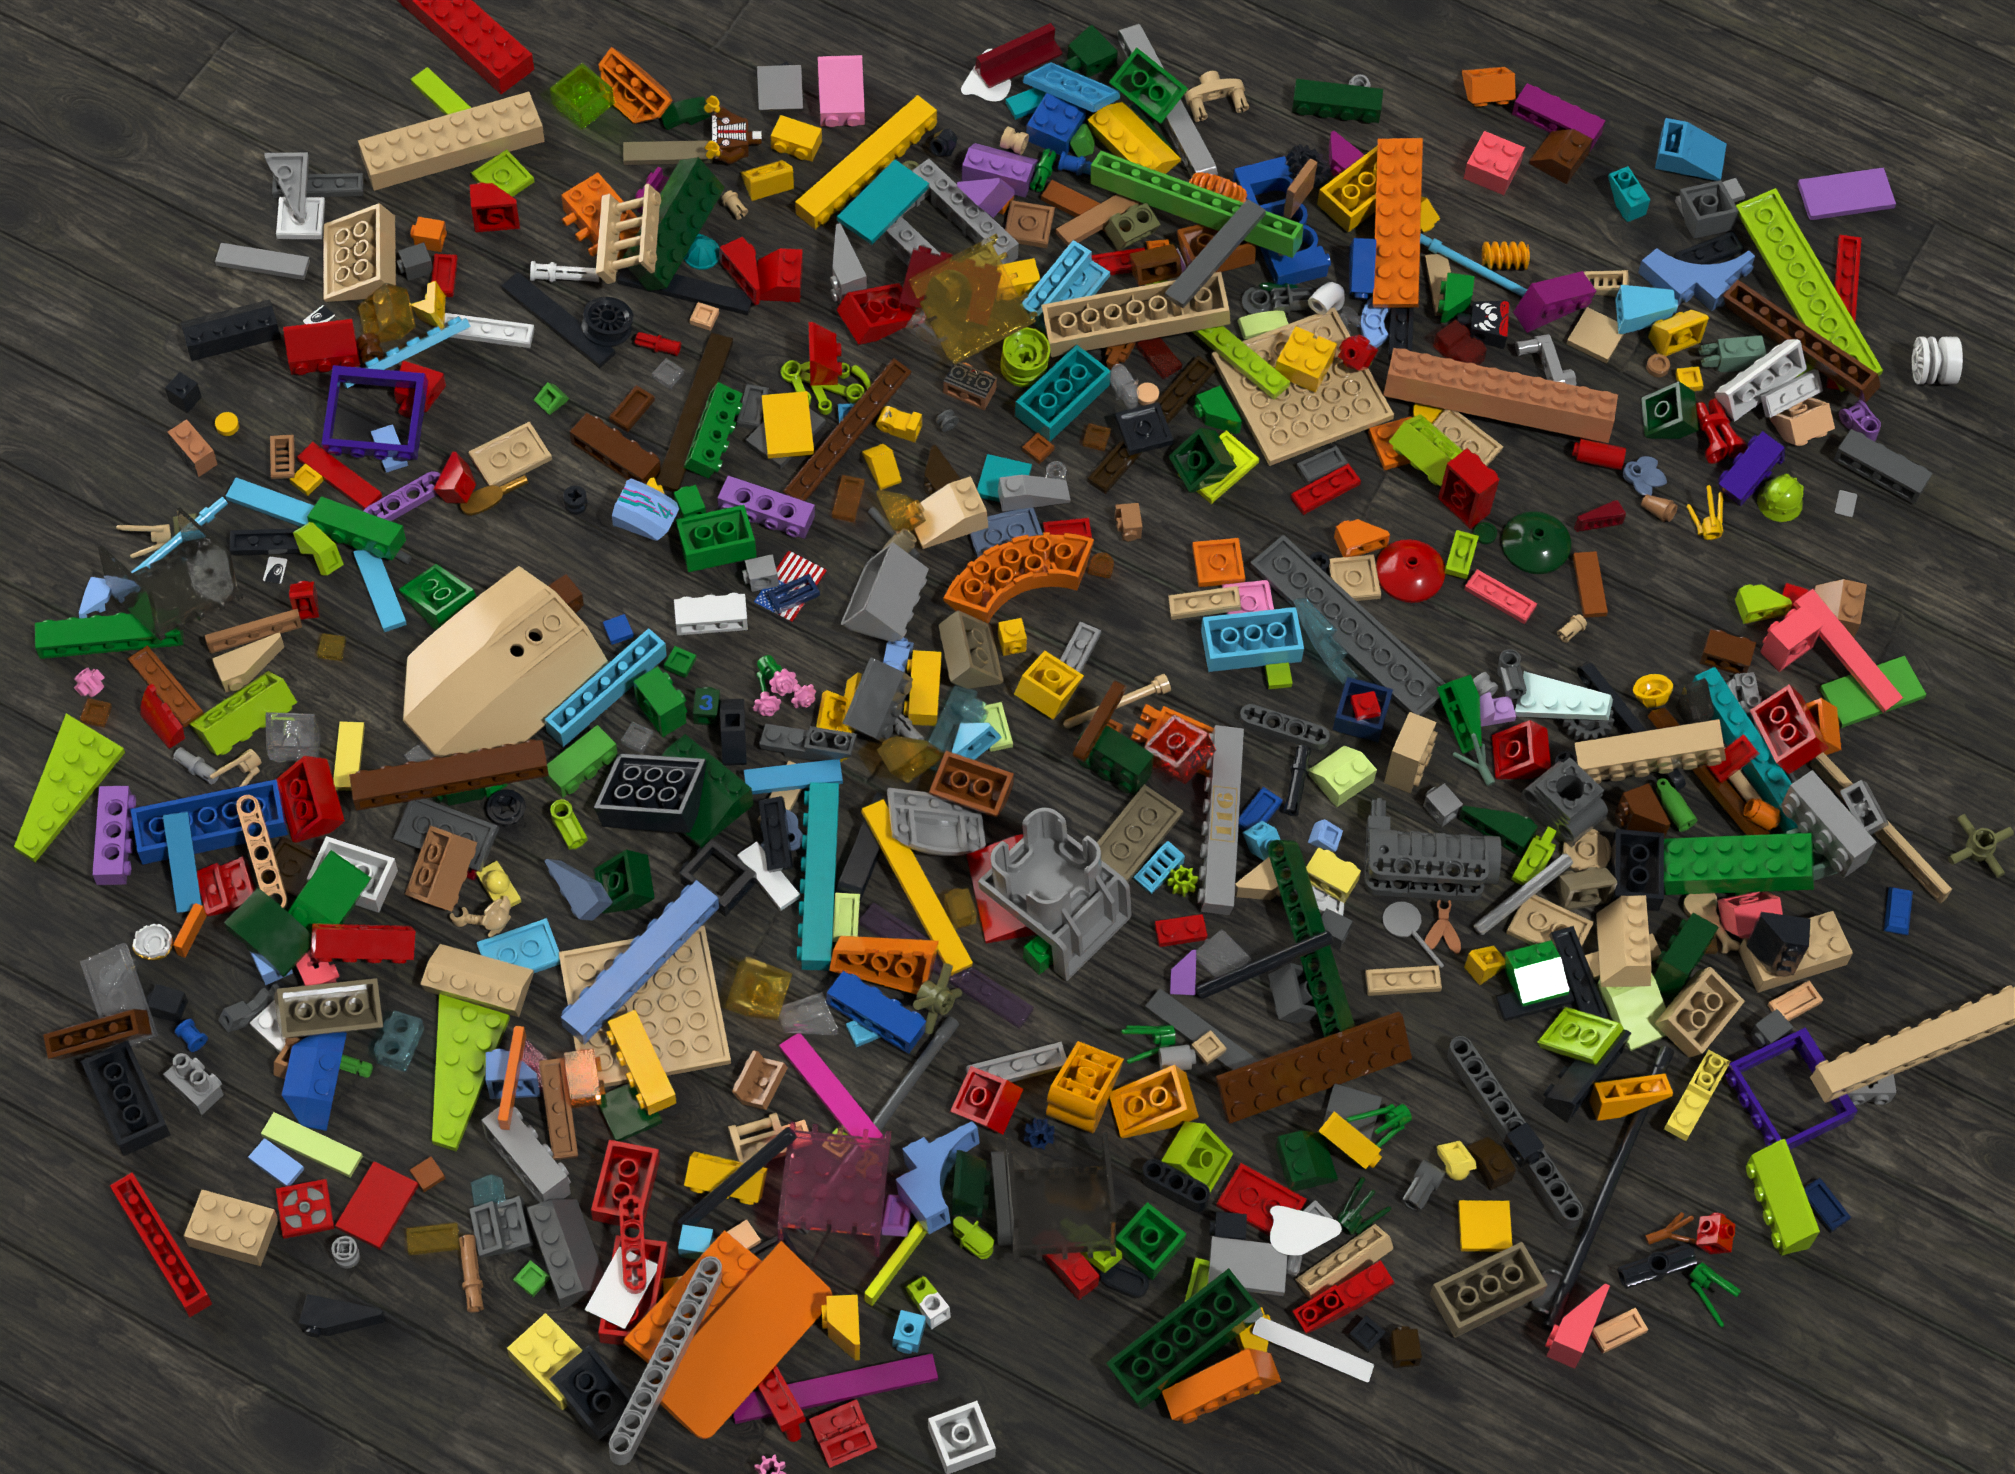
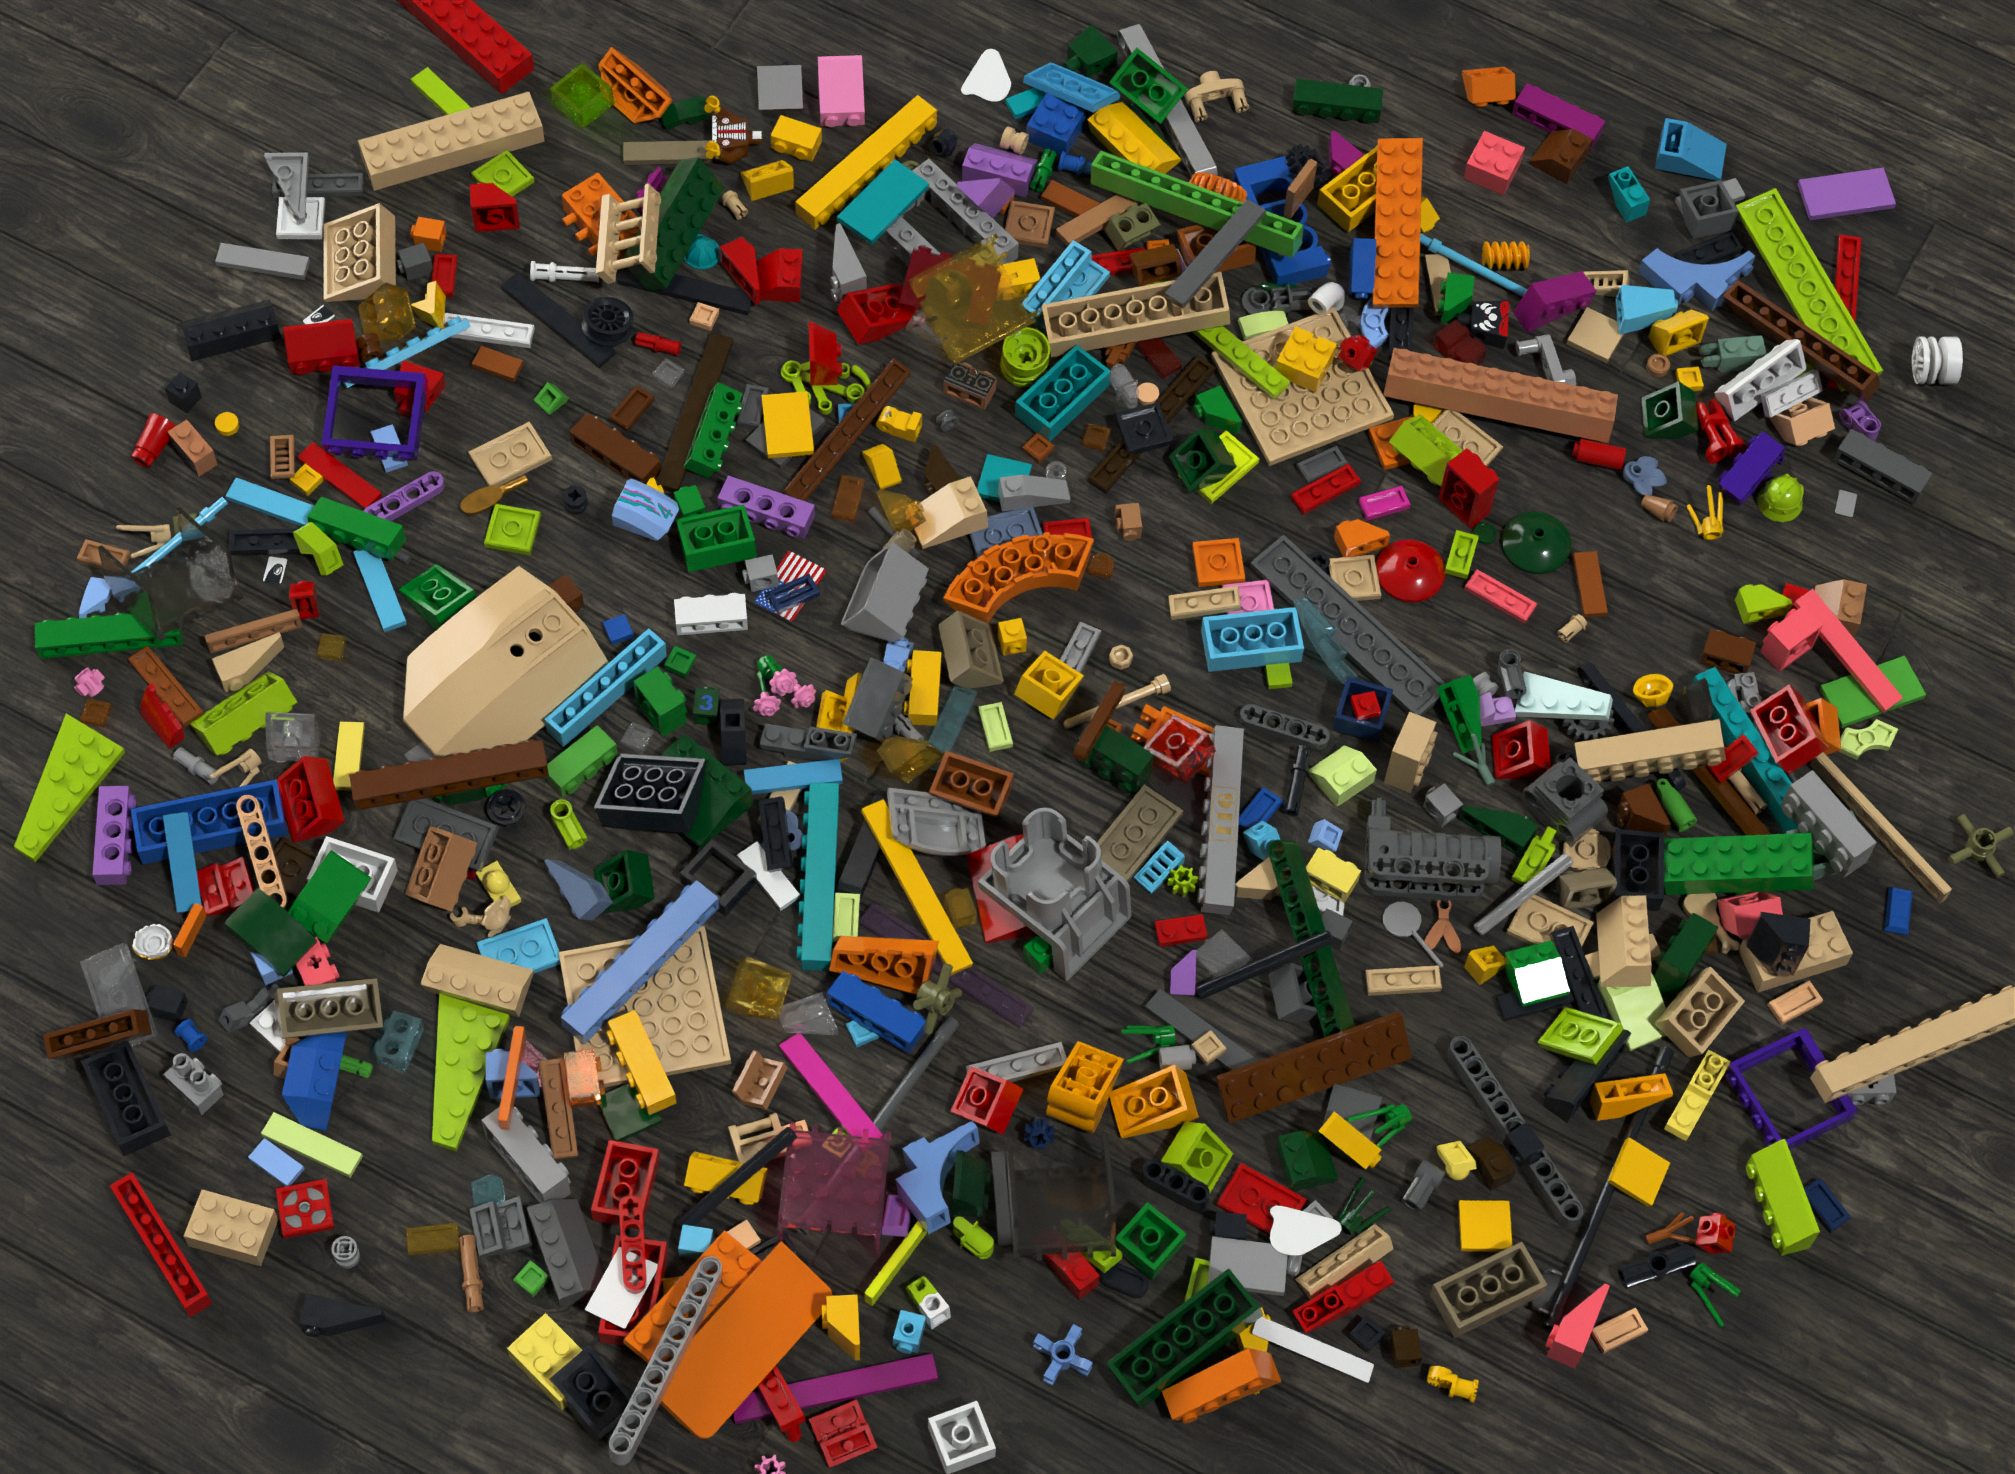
(90, 555): none -> medium nougat tile
(152, 440): none -> red plant
(362, 942): red brick -> none
(377, 1205): red tile -> none
(427, 1174): dark orange tile -> none
(455, 481): red slope -> none
(497, 364): none -> dark orange tile
(512, 529): none -> lime tile
(973, 711): clear light blue gear -> none
(974, 739): medium azure slope -> none
(1018, 56): dark red panel -> none
(1078, 1363): none -> medium blue pin
(1083, 141): bright green slope -> none
(1121, 657): none -> tan tile
(1384, 503): none -> dark pink tile
(1457, 1387): none -> yellow connector
(1601, 517): dark red slope -> none
(1638, 1172): none -> yellow tile
(1762, 814): orange brick -> none
(1771, 1029): dark grey brick -> none
(1864, 806): light grey brick -> none
(1876, 736): none -> yellowish green tile

